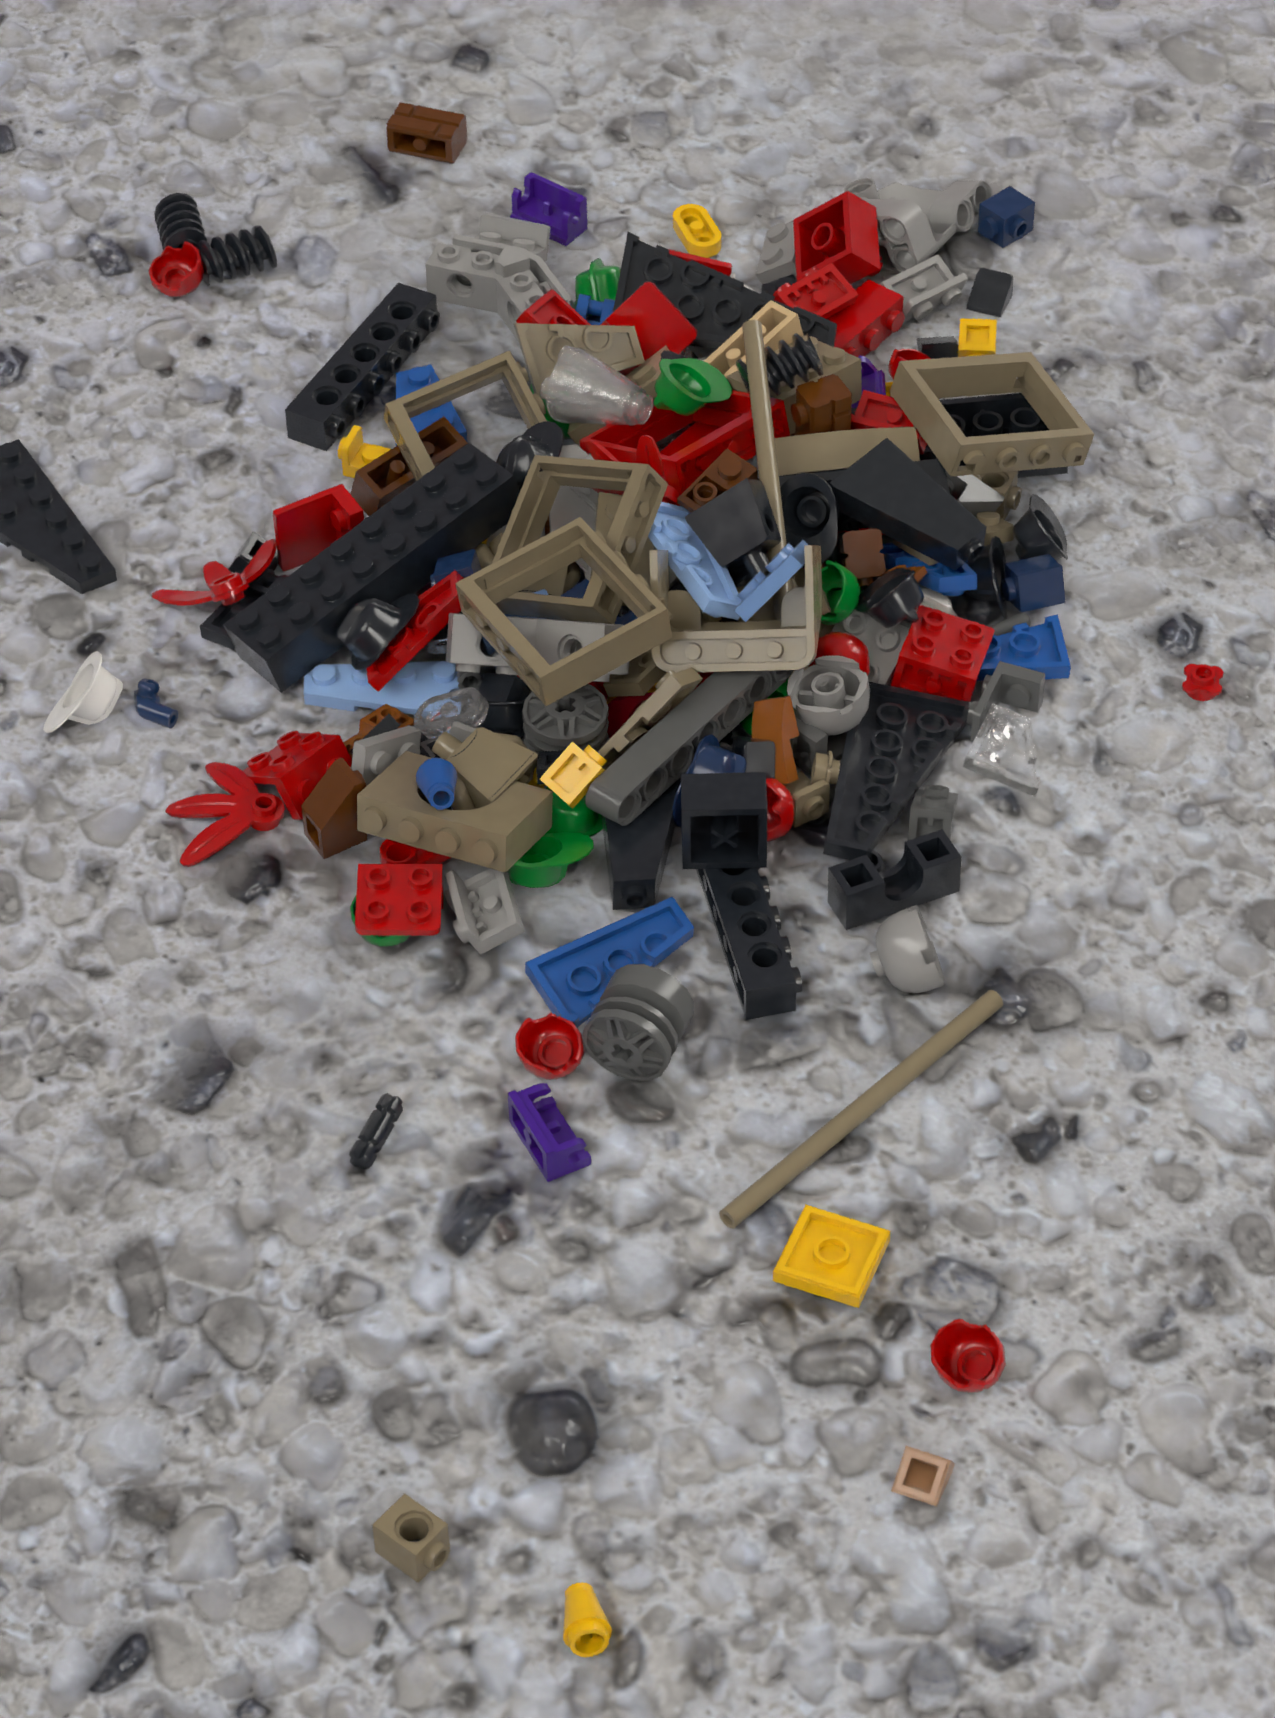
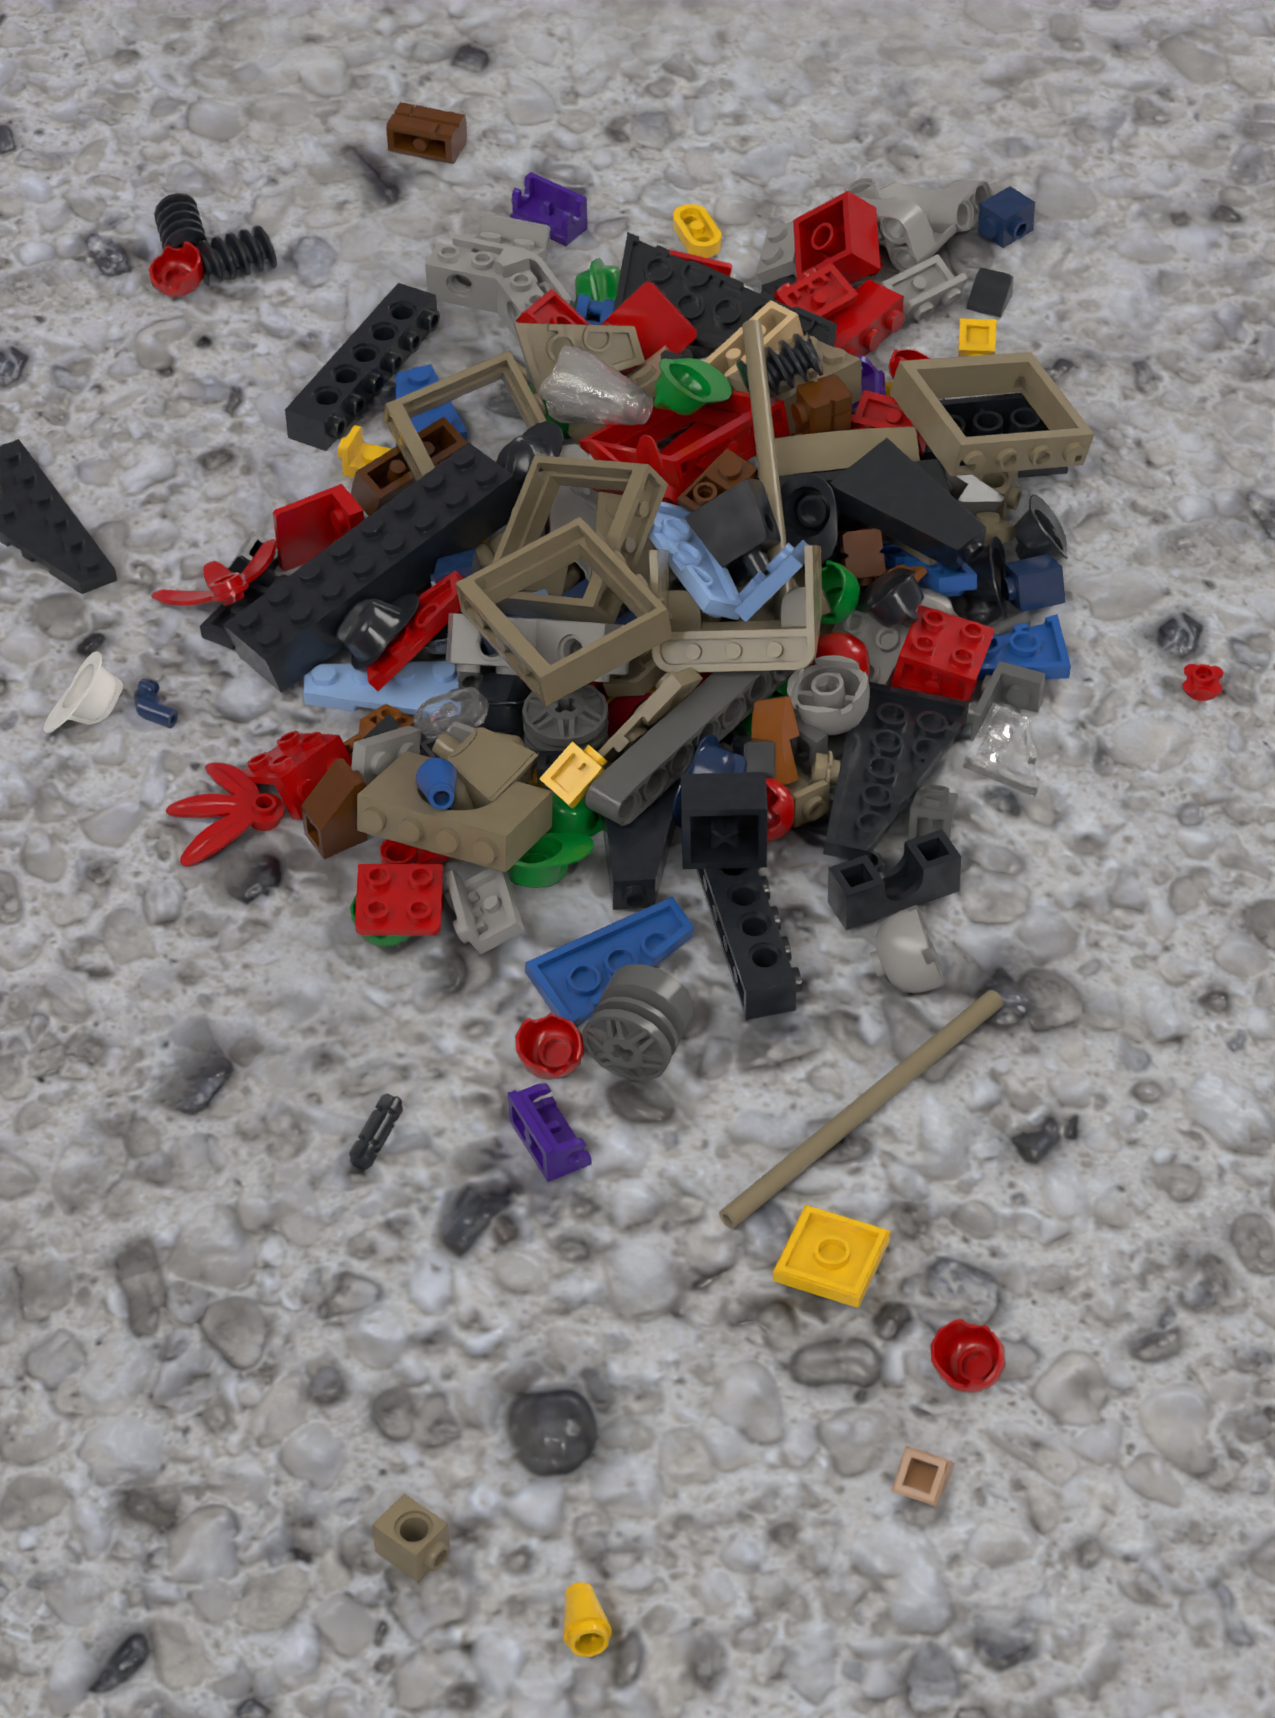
(938, 347): black slope -> none

